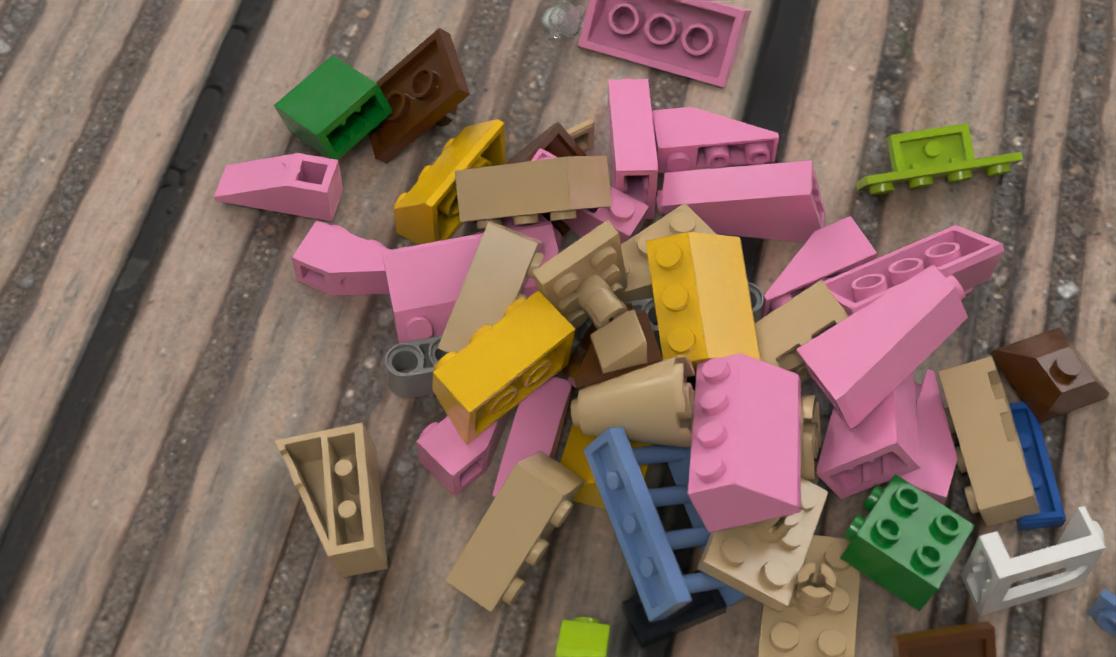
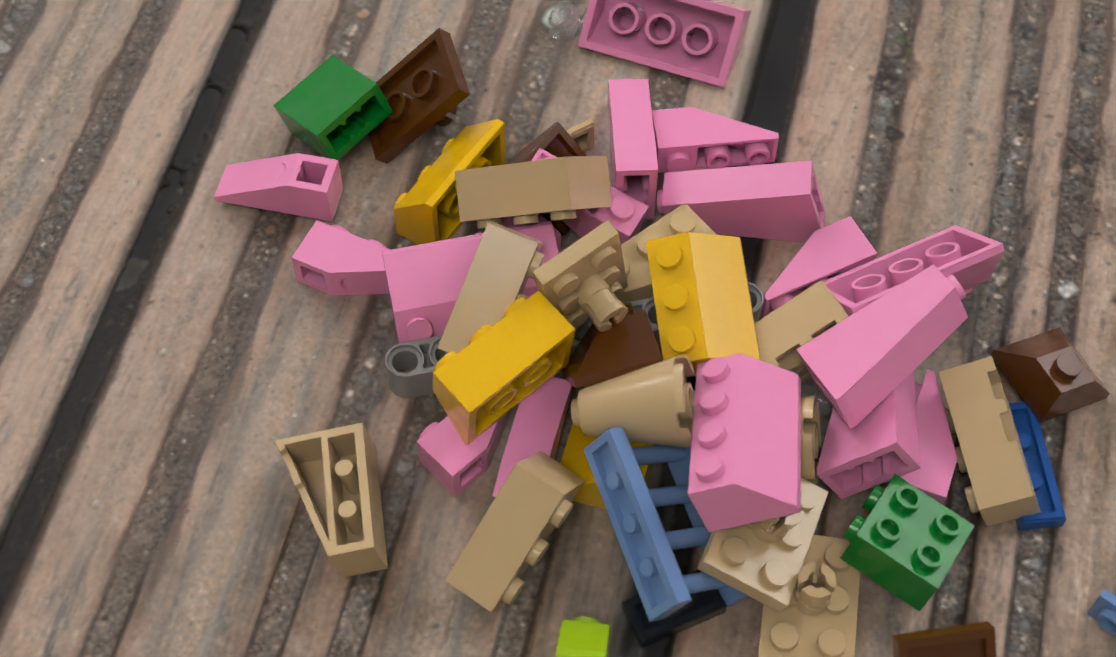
(620, 343): tan slope -> none
(934, 154): lime bracket -> none
(992, 571): white panel -> none

